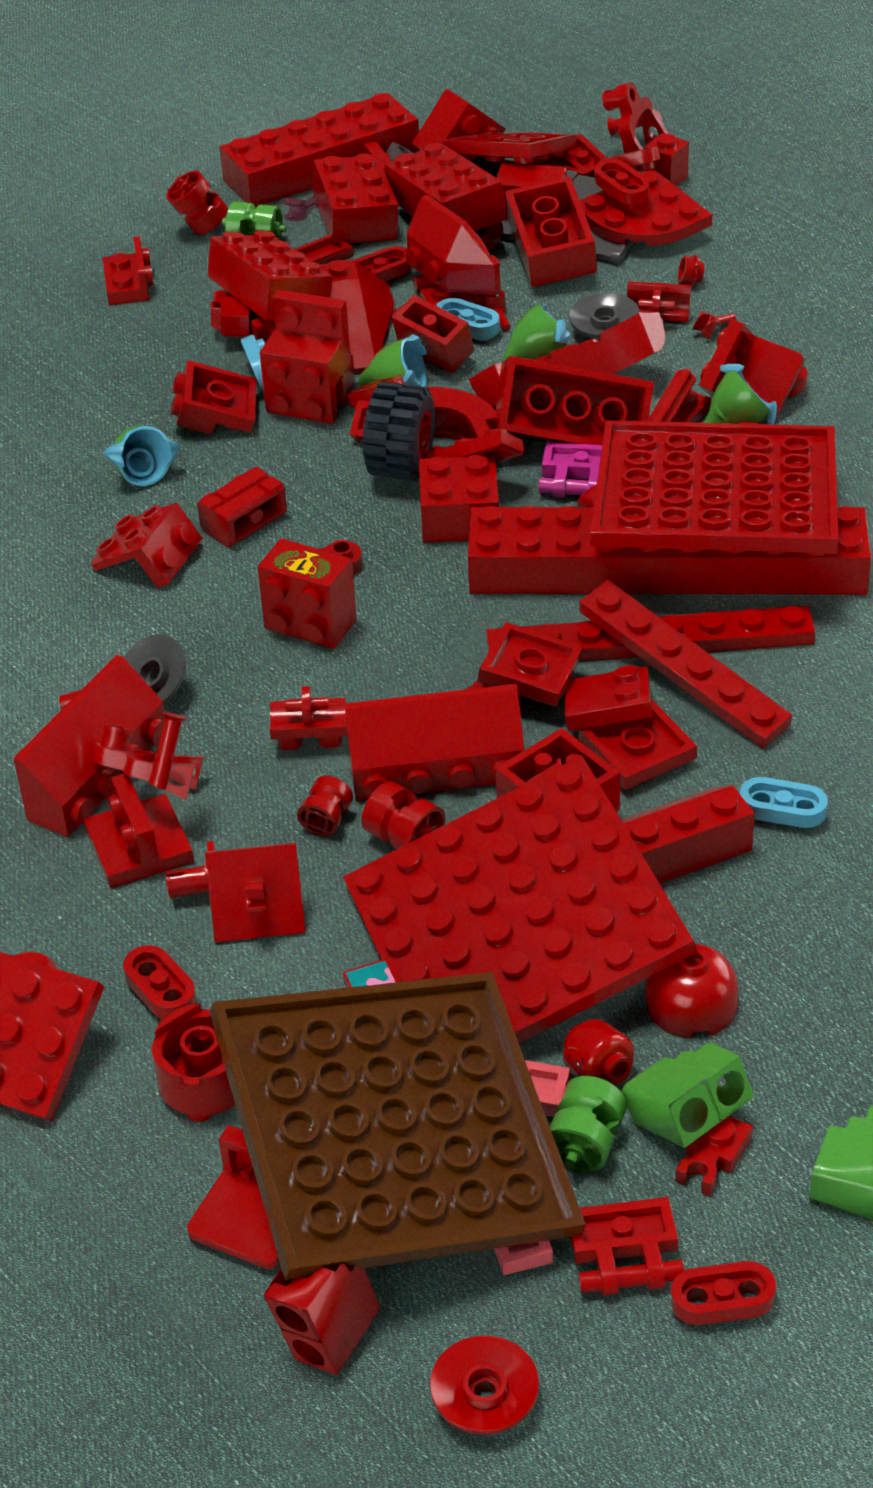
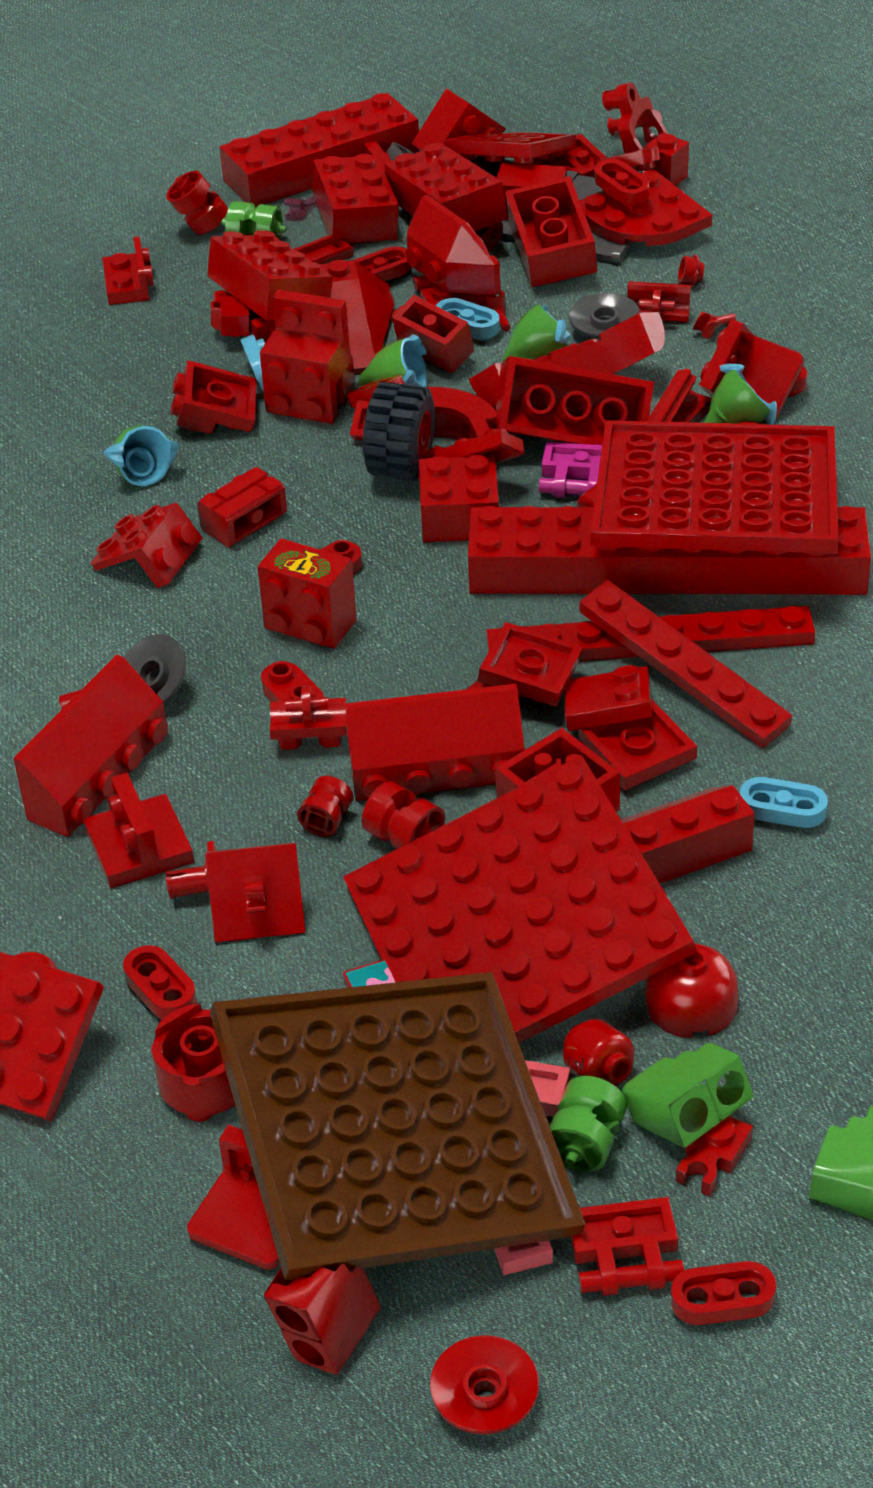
(147, 765): red piece -> none
(284, 681): none -> red plate

